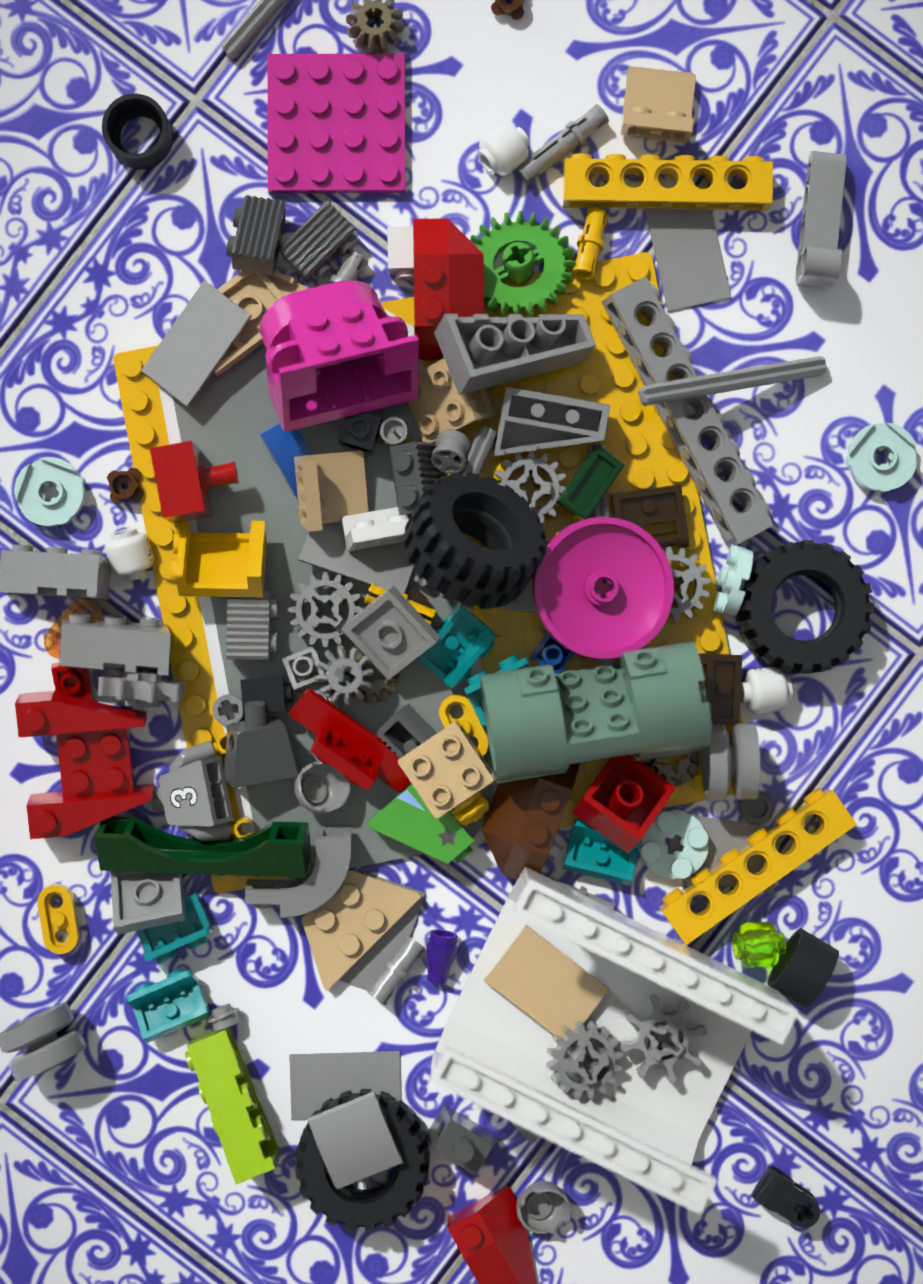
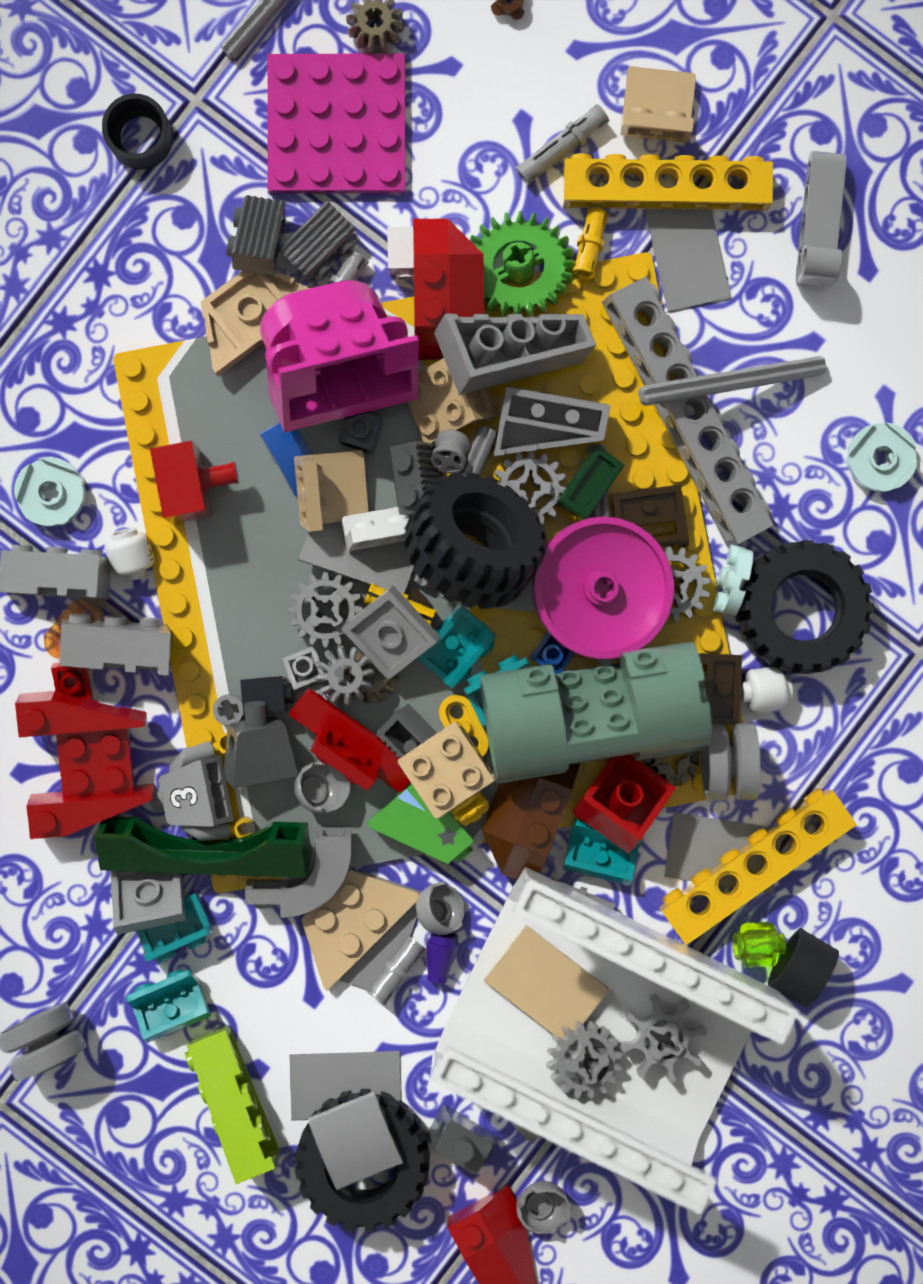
(57, 918): yellow plate -> none
(116, 481): reddish brown plate -> none
(141, 688): light grey gear -> none
(196, 343): light grey window -> none
(220, 562): yellow panel -> none
(224, 1017): light grey plate -> none
(250, 627): light grey brick -> none
(394, 431): light grey piece -> none
(440, 909): none -> light grey hair
(503, 149): white head -> none
(680, 863): light aqua plate -> none
(756, 811): dark grey tile -> none
(782, 1194): black piece -> none

